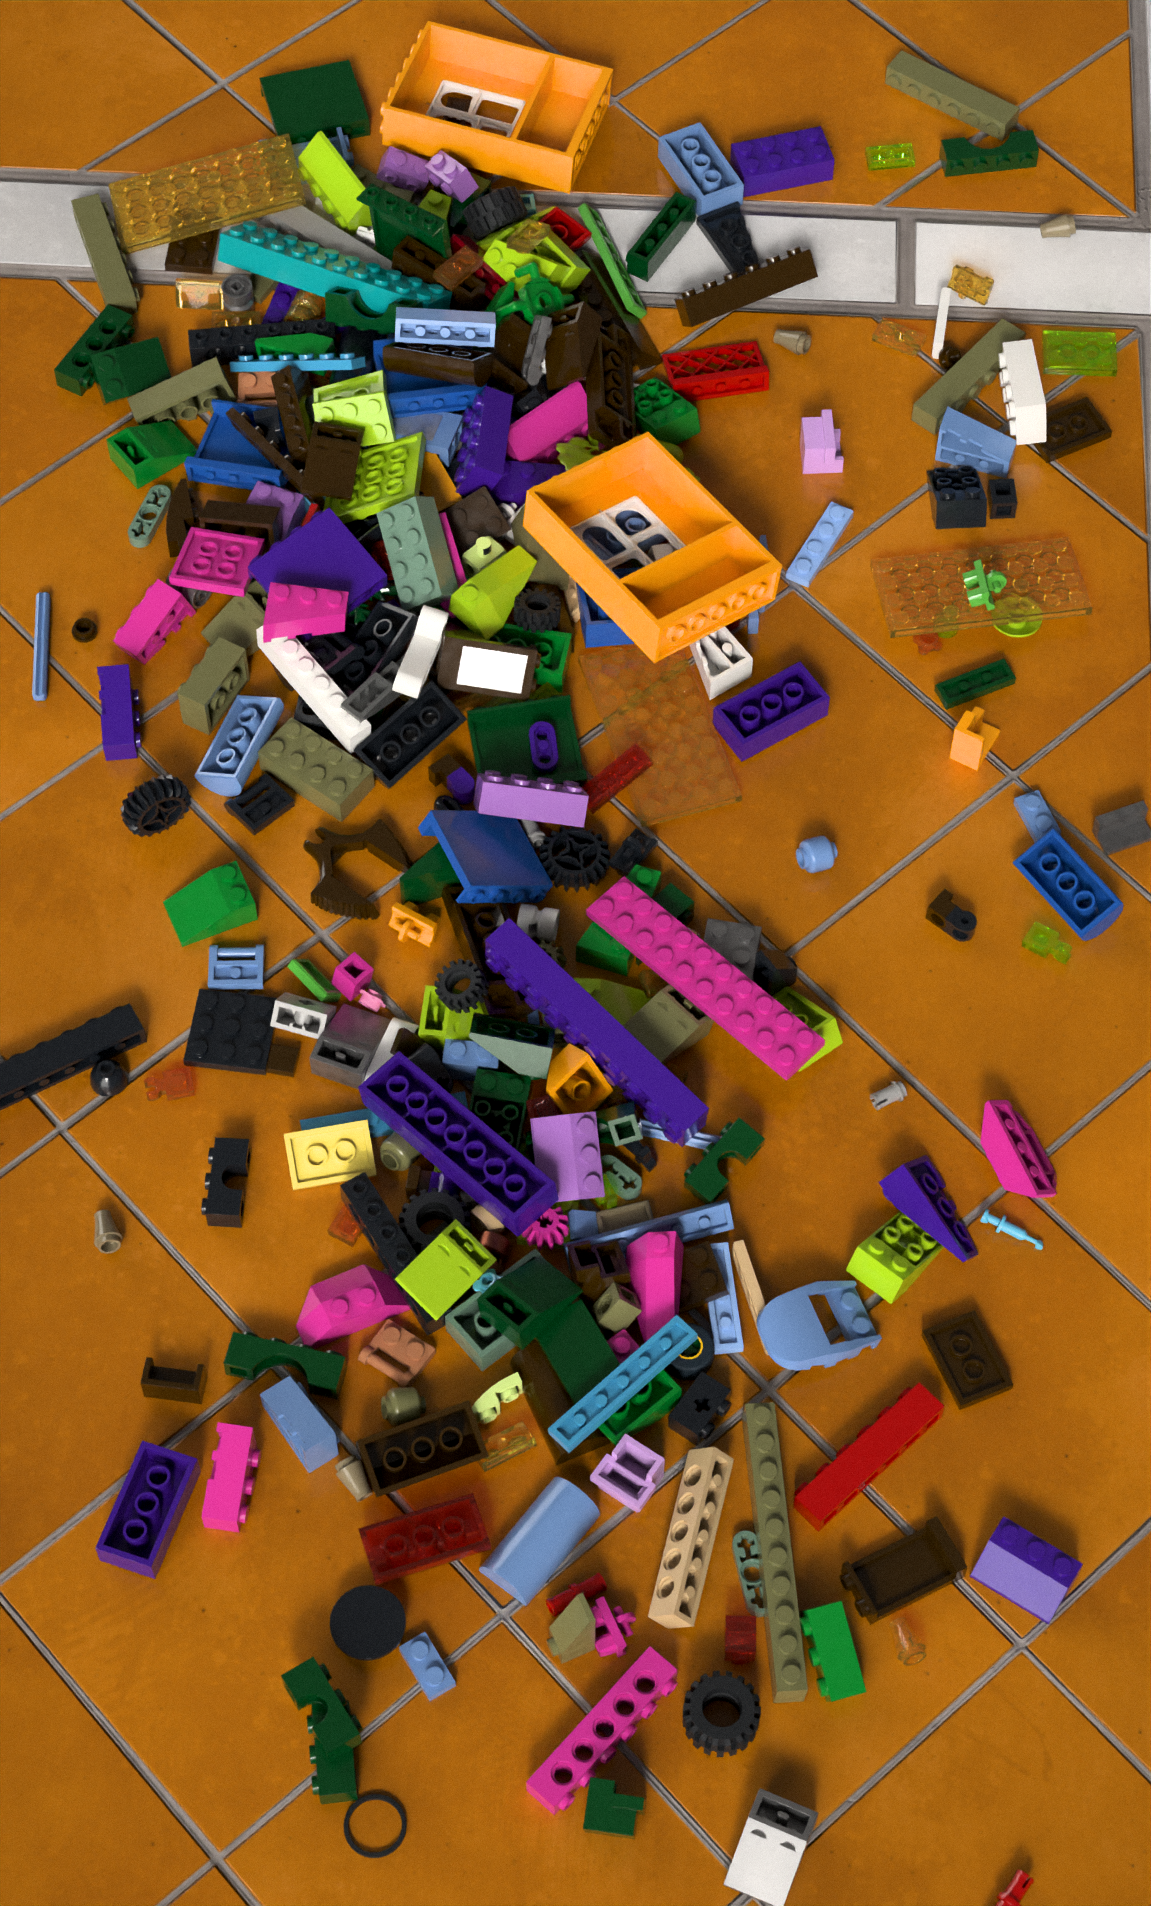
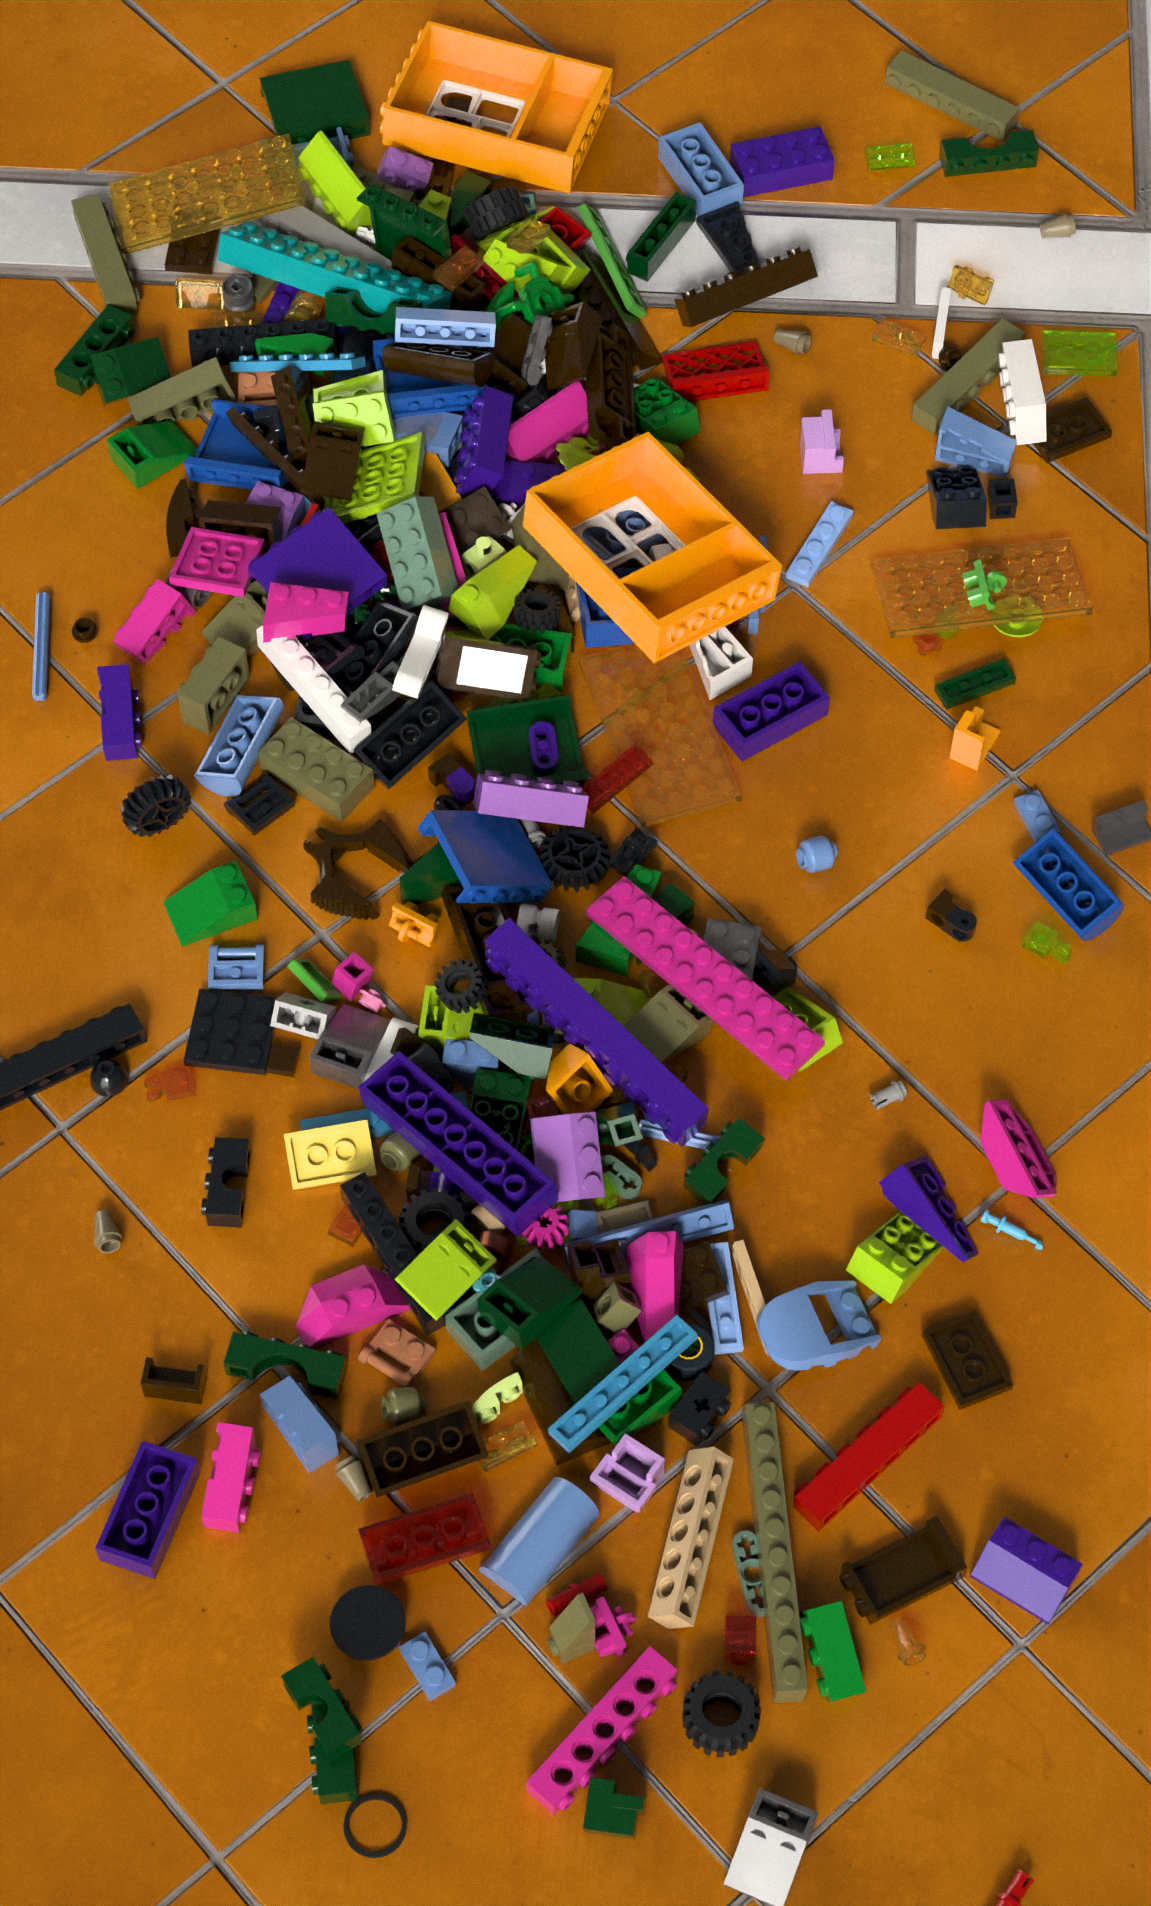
(150, 526): sand green beam -> none
(450, 176): medium lavender brick -> none

